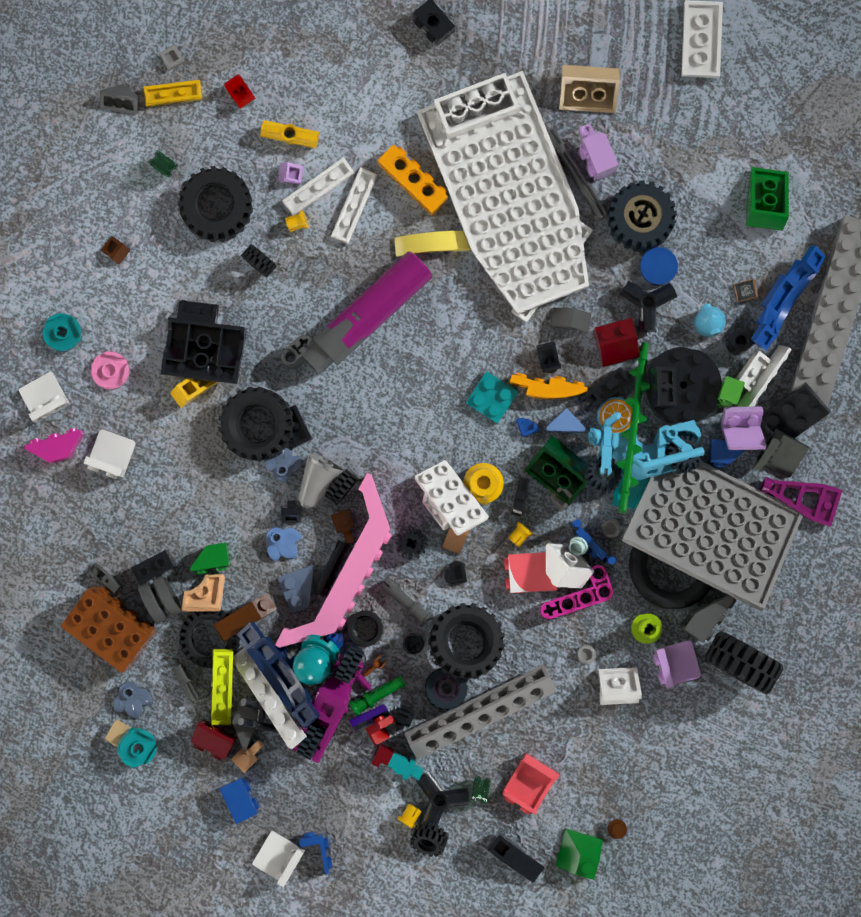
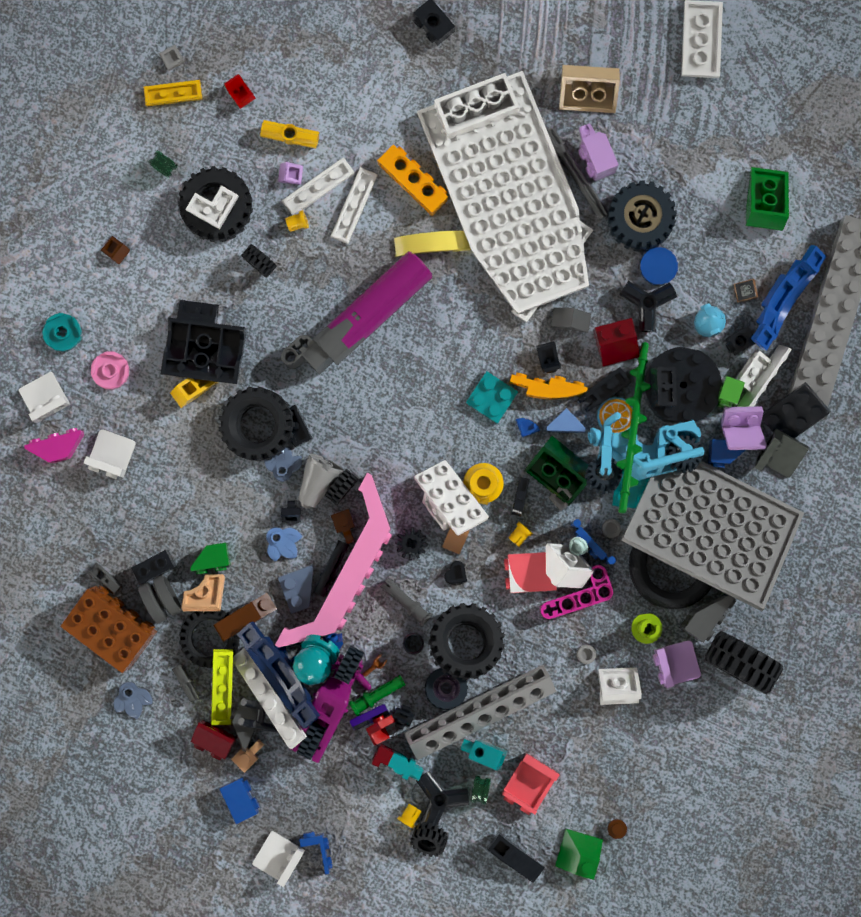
(116, 732): tan slope -> none
(119, 99): dark grey slope -> none
(133, 737): teal plate -> none
(215, 211): none -> white plate
(379, 630): black tyre -> none
(492, 757): none -> teal torso
(826, 504): magenta plate -> none

